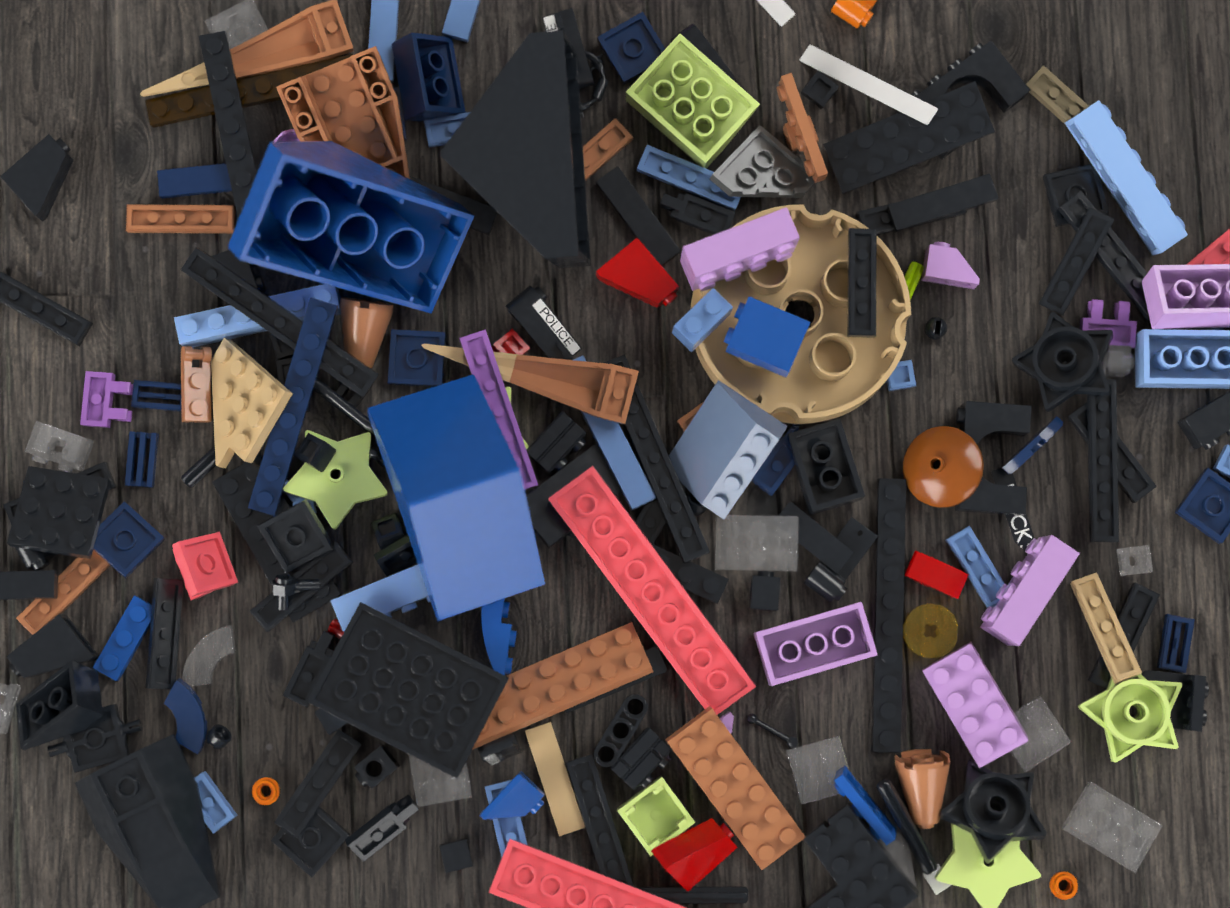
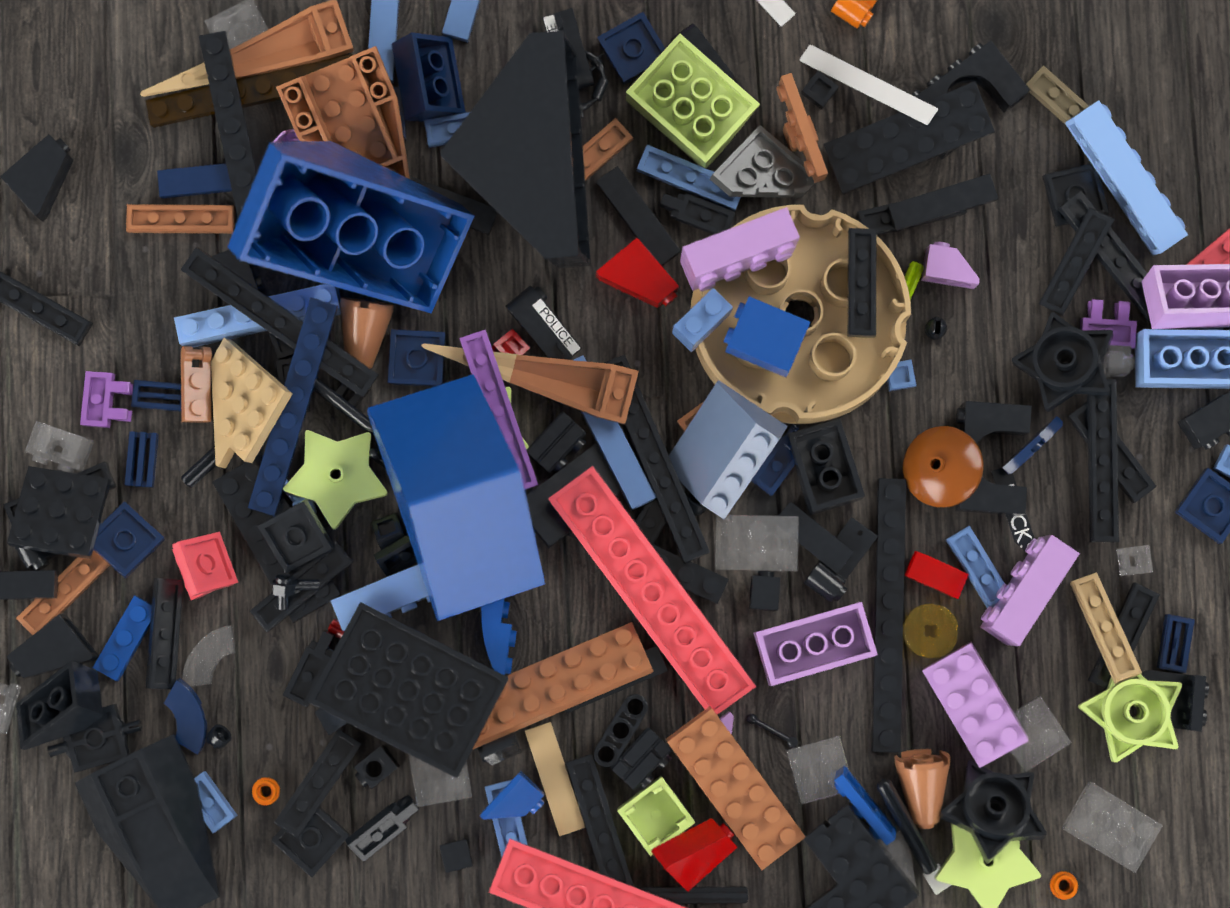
(315, 452): black slope -> none

